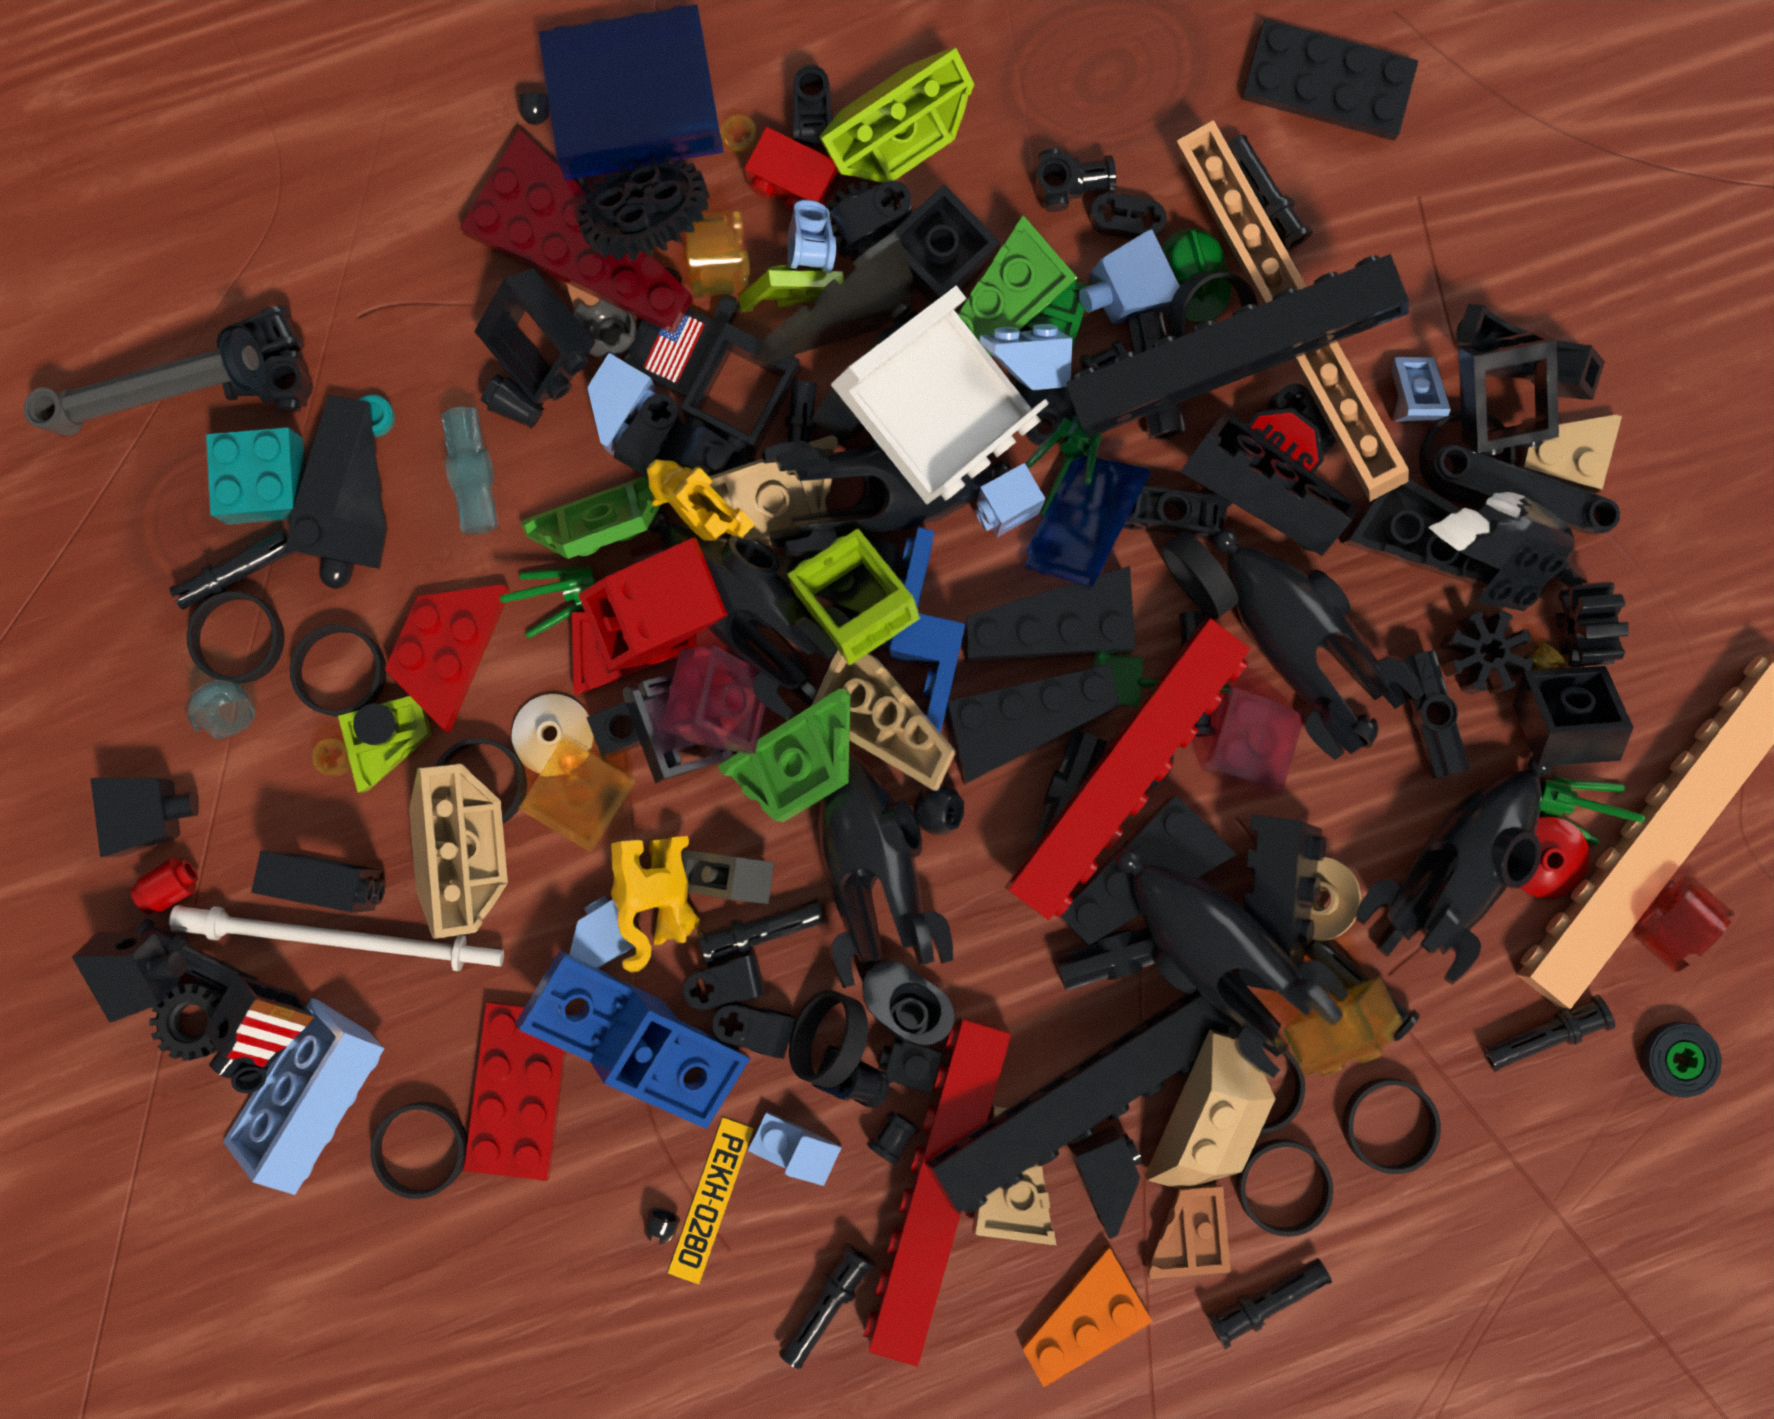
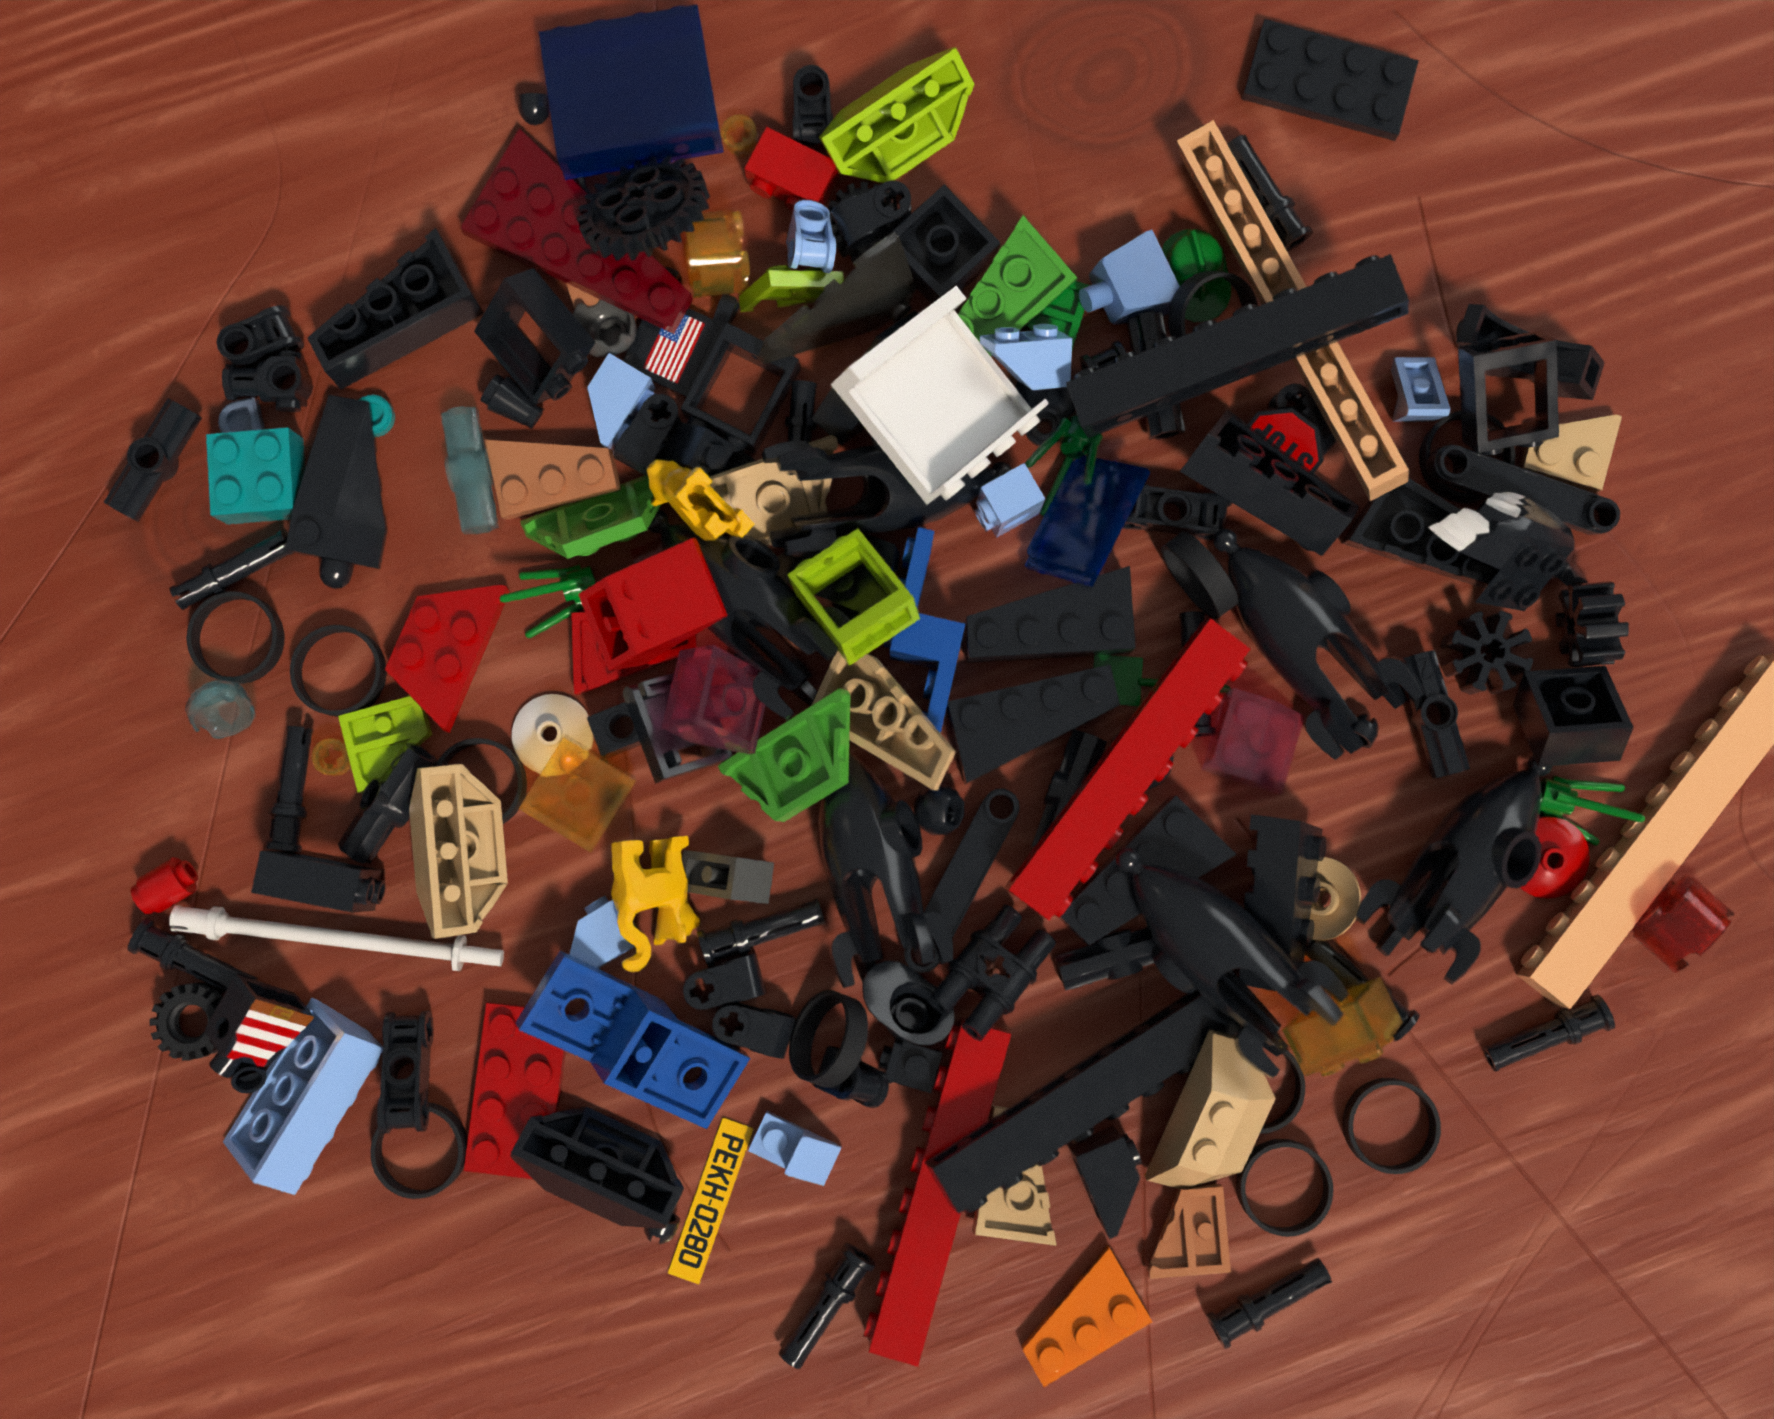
(66, 410): dark grey piece -> none
(128, 971): black torso -> none
(138, 813): black torso -> none
(139, 483): none -> black piece
(241, 416): none -> sand blue tile
(288, 809): none -> black pin
(375, 724): black tile -> none
(385, 804): none -> black piece
(396, 314): none -> black wedge
(406, 1100): none -> black piece
(548, 475): none -> nougat wing
(600, 1166): none -> black wedge
(892, 1137): black bush -> none
(968, 868): none -> black piece
(1001, 989): none -> black pin
(1075, 176): black connector -> none
(1129, 207): black beam -> none
(1545, 658): clear yellow bush -> none
(1688, 1080): black bush -> none

